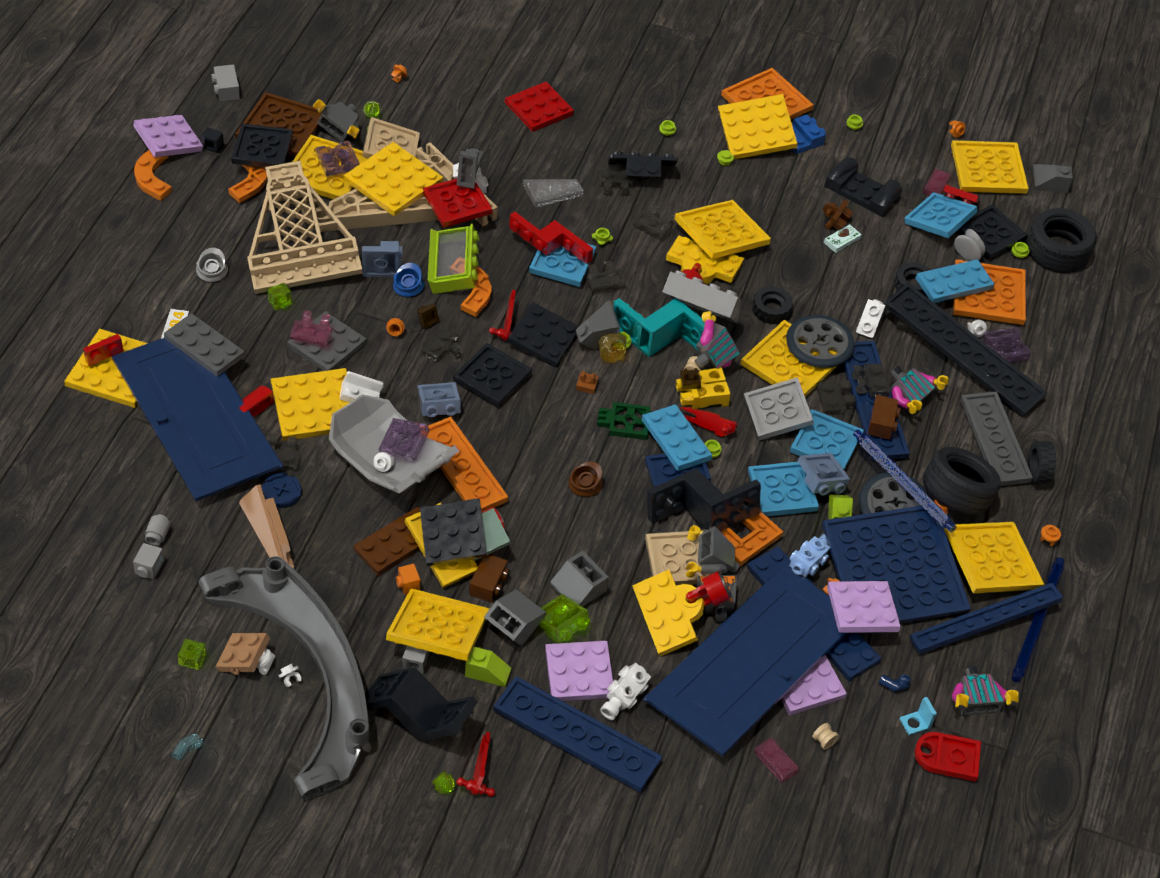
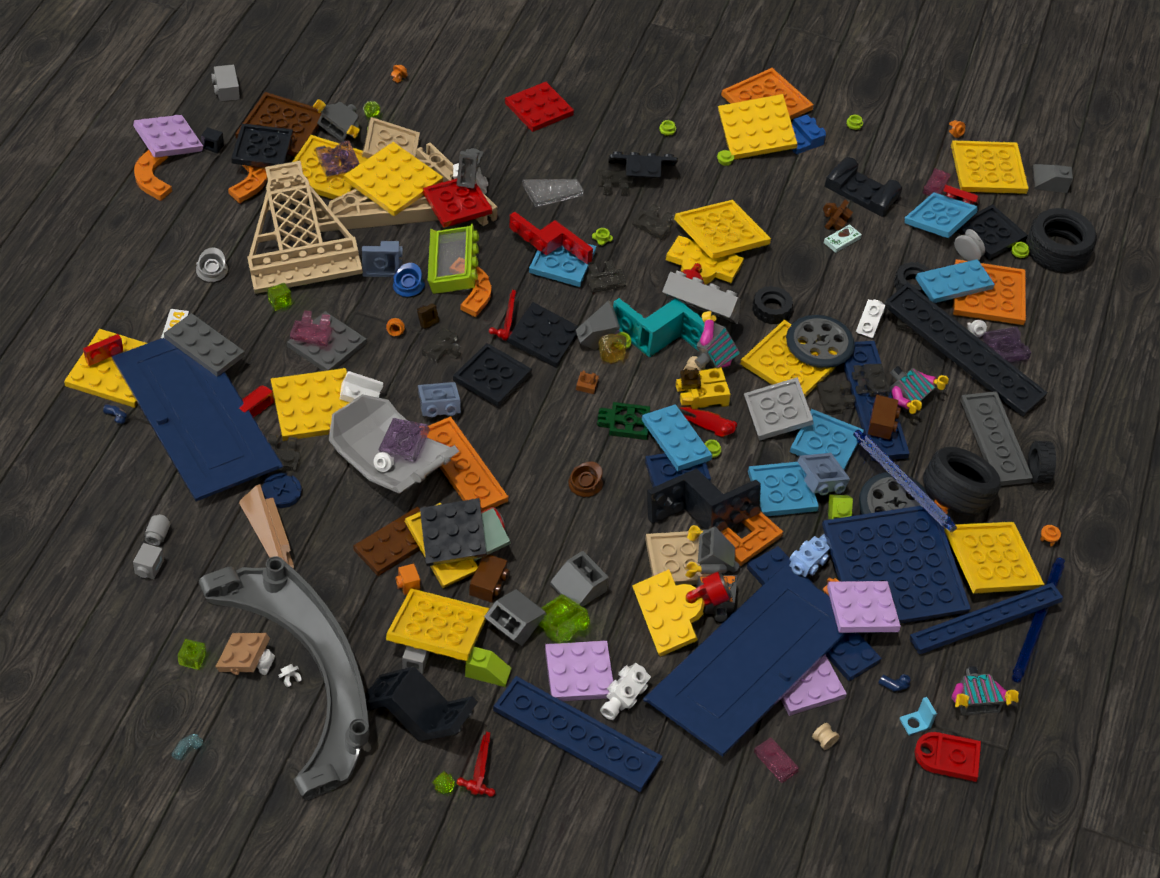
(117, 411): none -> dark blue arm

